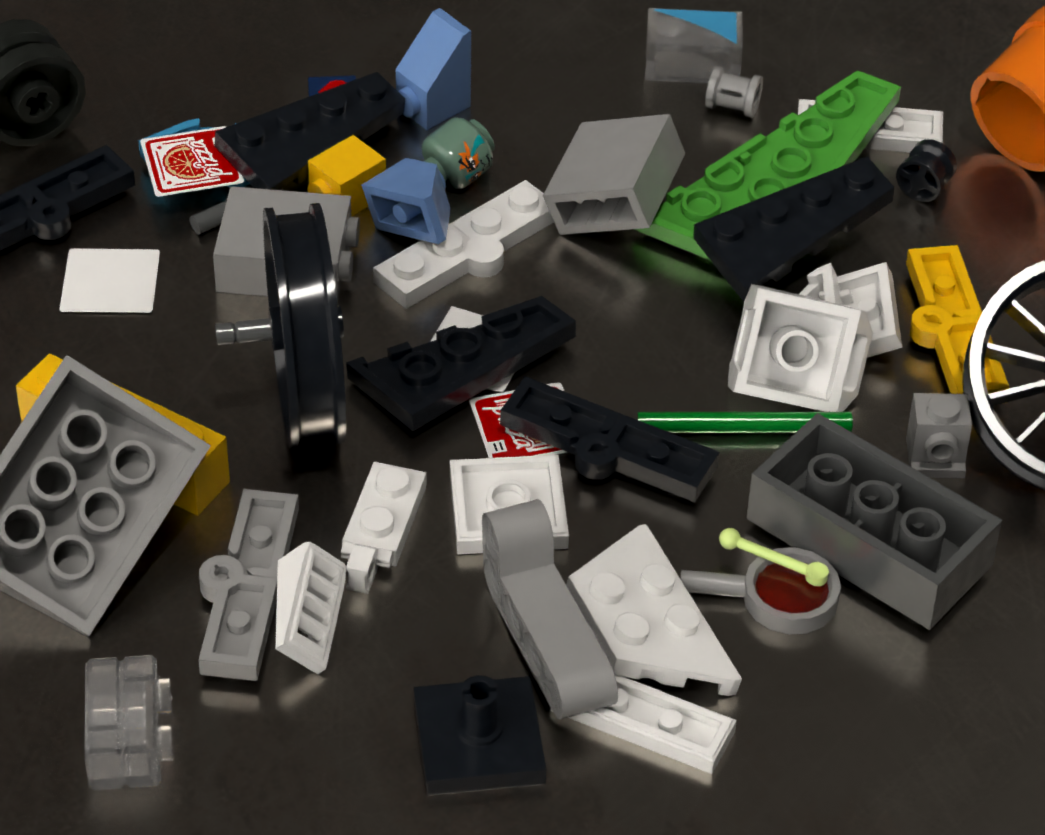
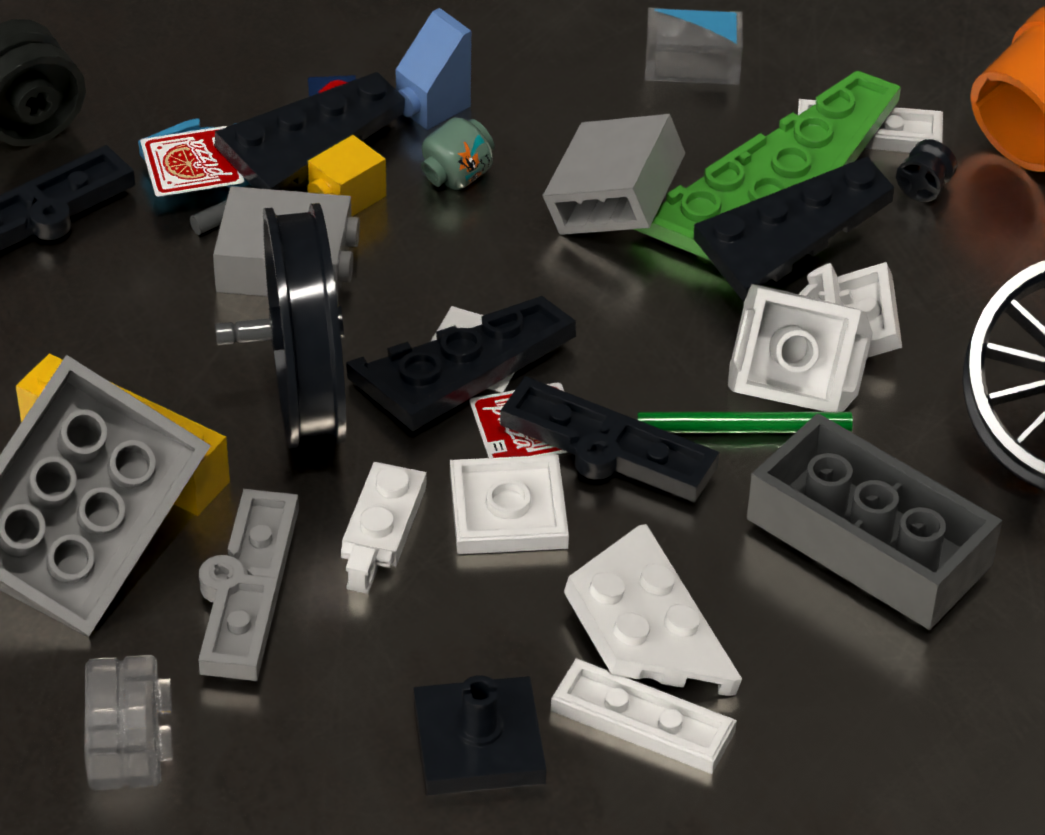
(110, 280): white sticker -> none
(308, 600): white slope -> none
(410, 201): medium blue slope -> none
(471, 246): white hinge -> none
(543, 611): light grey beam -> none
(721, 82): light grey bush -> none
(774, 593): light grey piece -> none
(815, 573): yellowish green hinge -> none
(939, 434): light grey brick -> none
(948, 313): yellow hinge -> none

